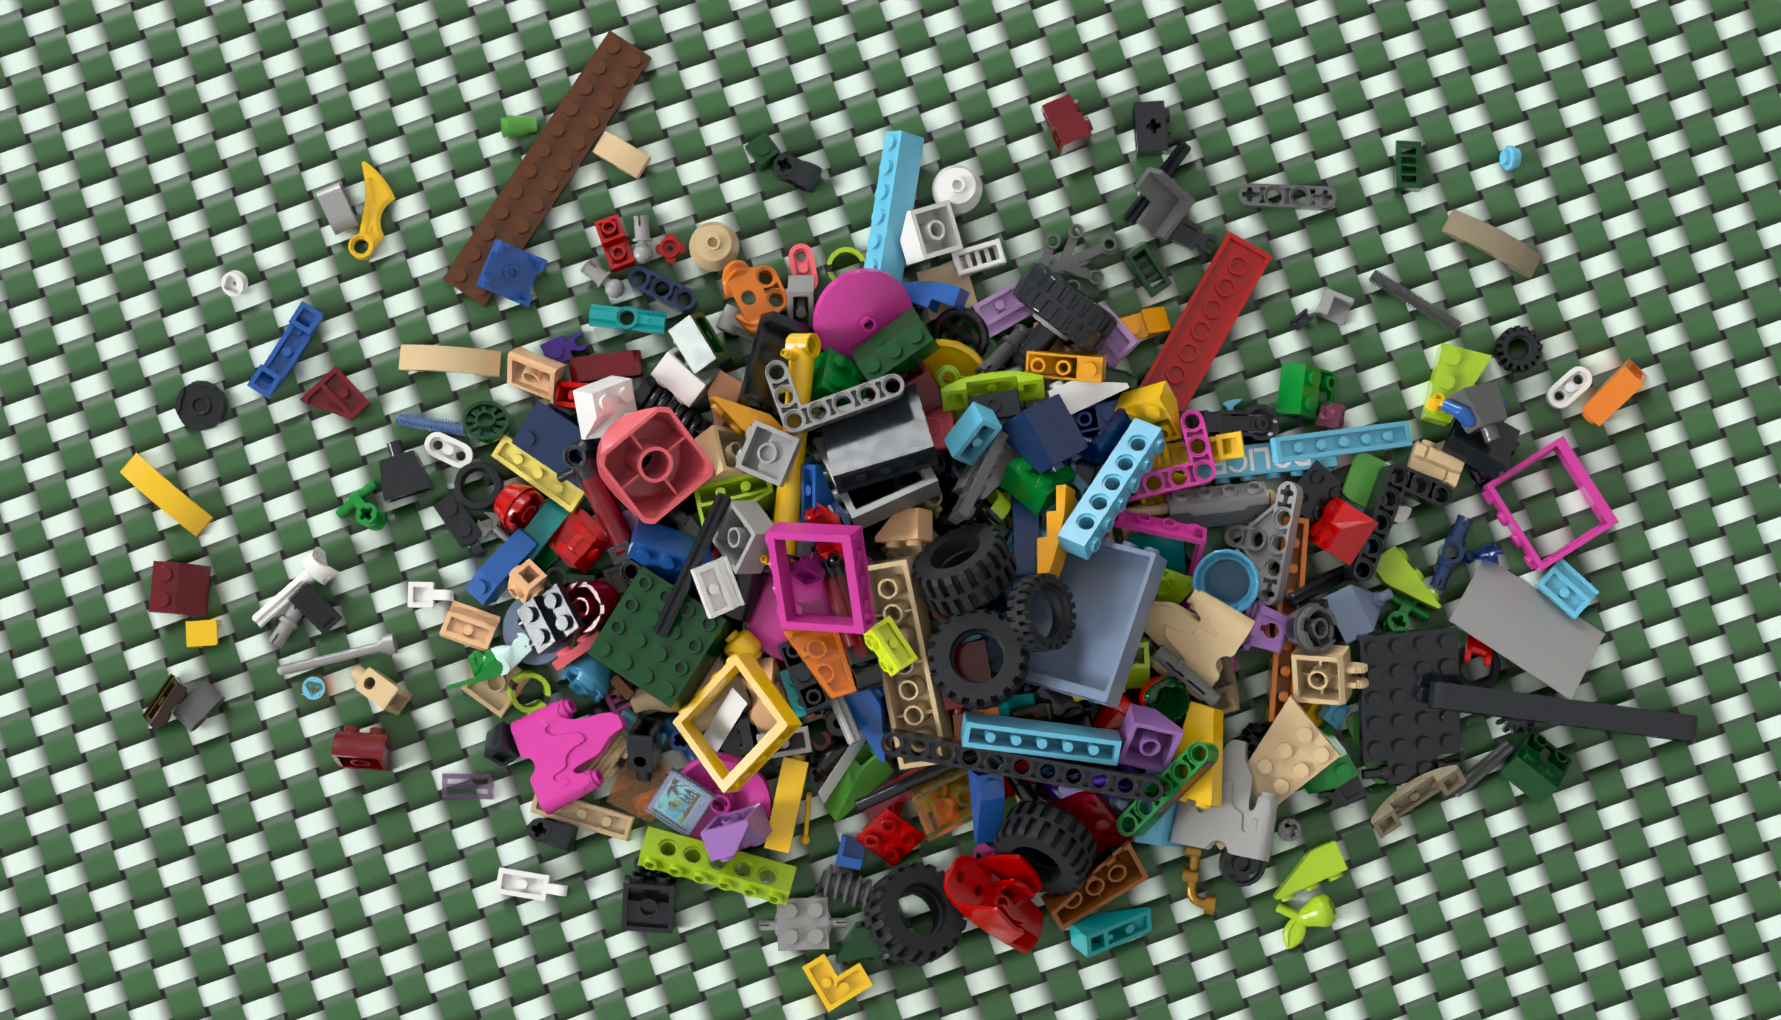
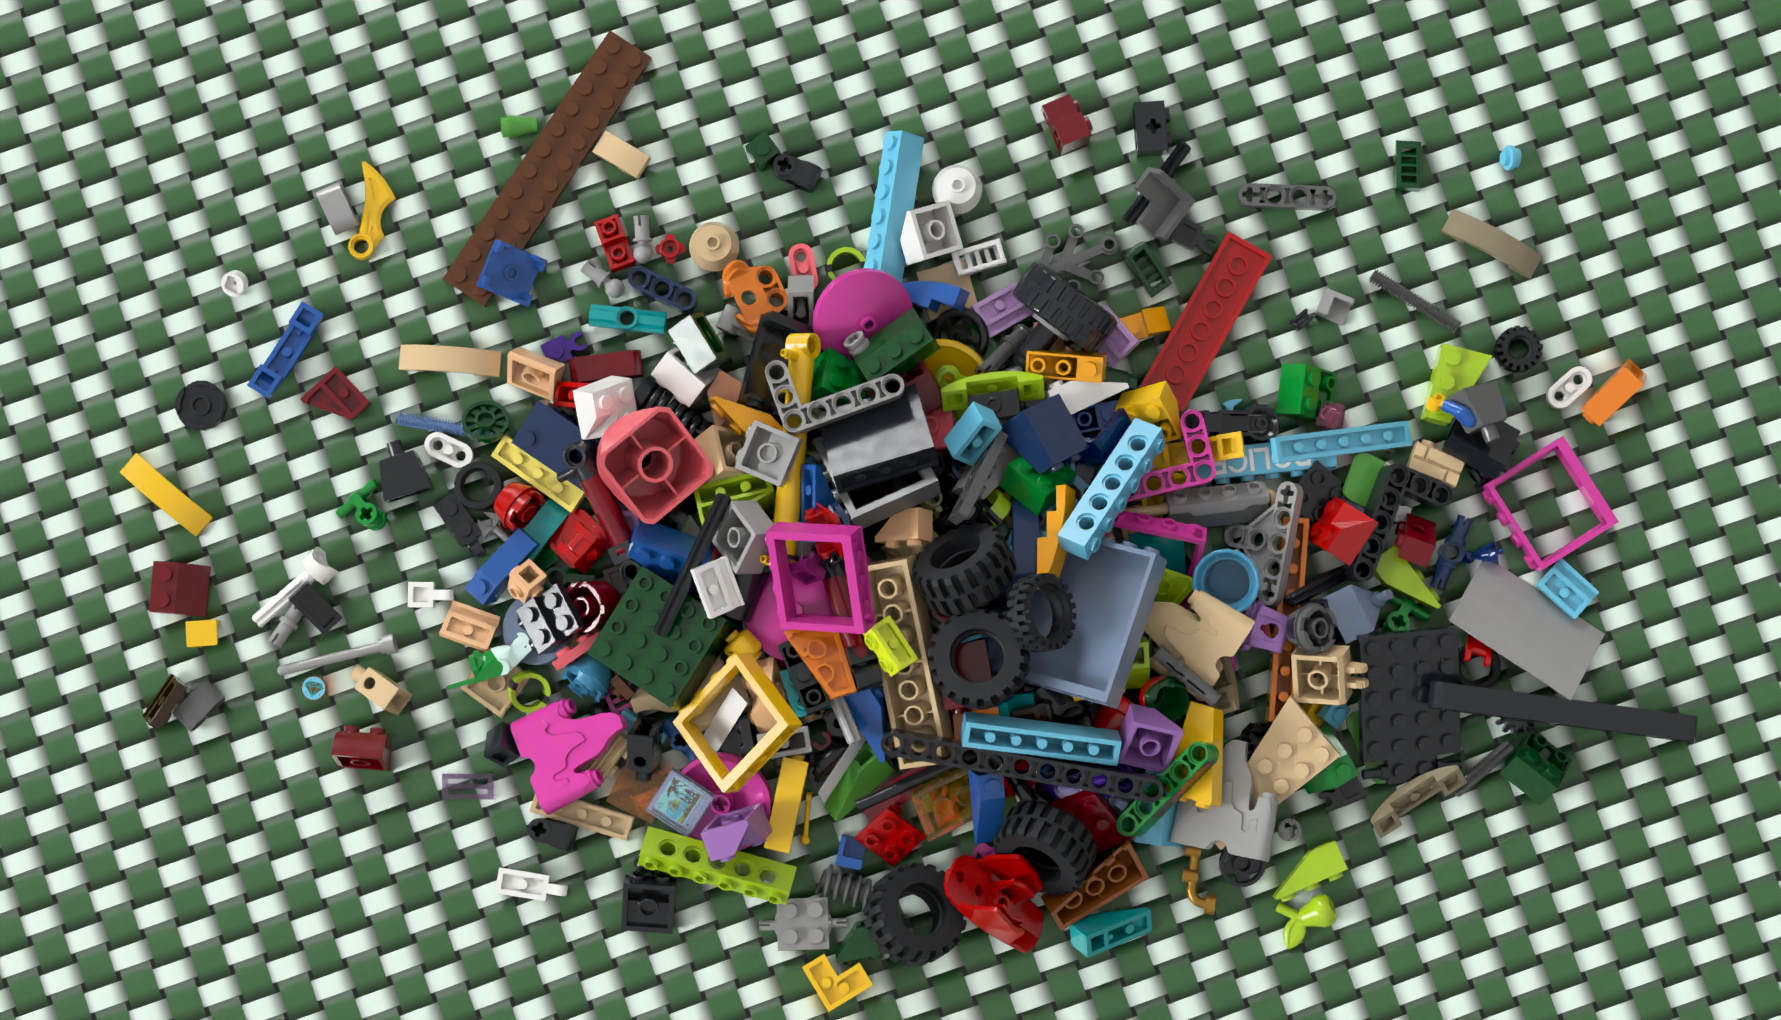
(856, 343): none -> light grey bush
(1415, 539): none -> dark red brick

